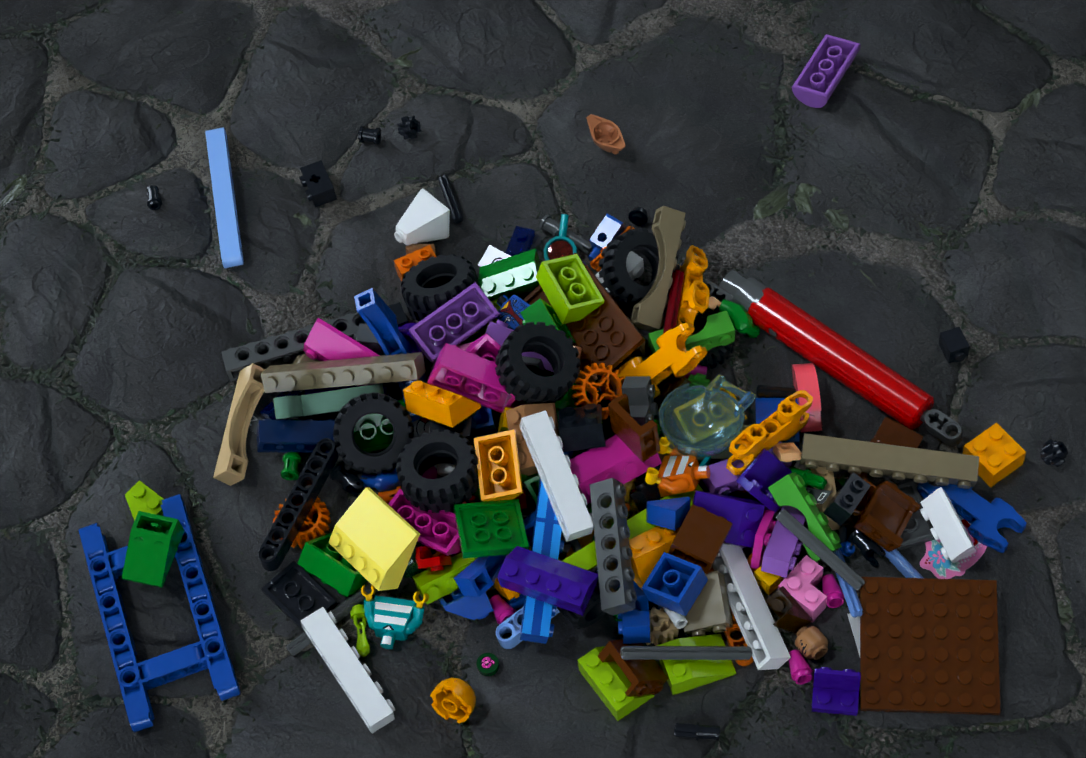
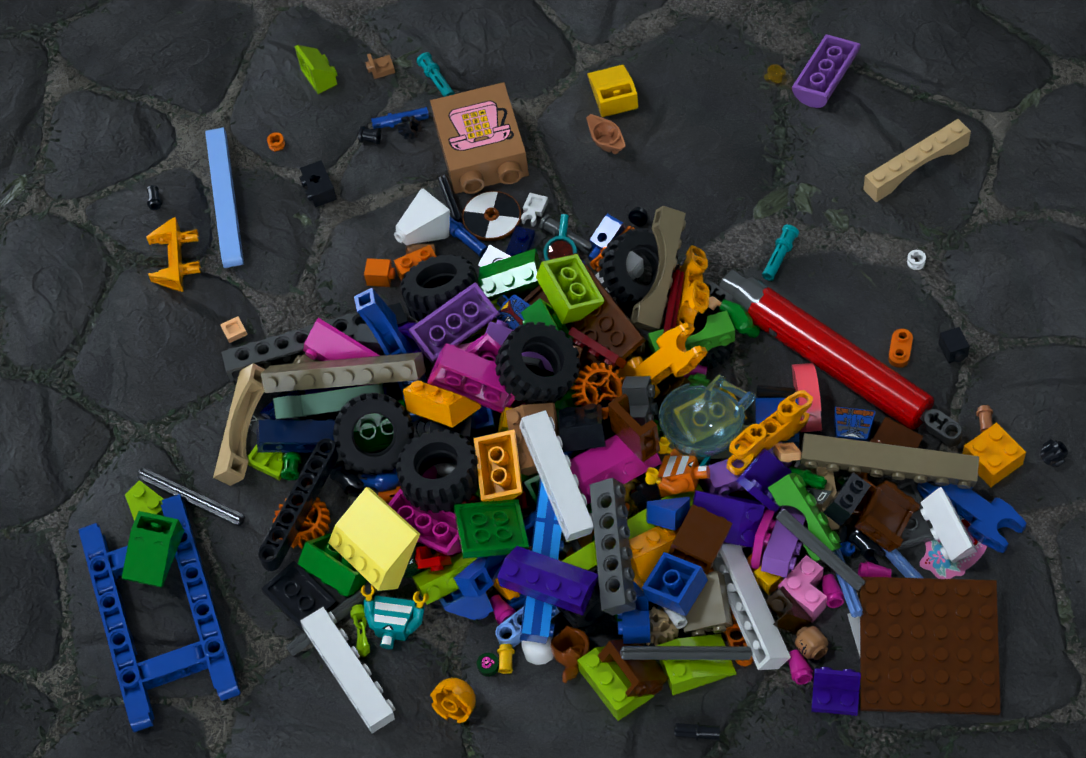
(170, 234): none -> light orange hose
(191, 496): none -> black axle
(233, 329): none -> light nougat plate
(267, 462): none -> lime wing
(275, 137): none -> orange bush
(316, 68): none -> lime slope
(379, 272): none -> orange brick
(380, 67): none -> medium nougat bracket
(393, 119): none -> blue pin
(432, 71): none -> teal pin
(457, 230): none -> blue pin
(479, 138): none -> medium nougat brick
(480, 208): none -> piece
(505, 658): none -> yellow pin
(533, 207): none -> white plate
(537, 652): none -> white hair
(568, 648): none -> dark orange hair
(596, 349): none -> dark red plate
(613, 90): none -> yellow slope
(775, 73): none -> clear yellow plate
(783, 245): none -> teal pin
(853, 423): none -> torso
(873, 570): none -> dark pink cone
(889, 175): none -> tan arch
(900, 346): none -> orange plate
(921, 258): none -> white bush
(985, 417): none -> nougat pin

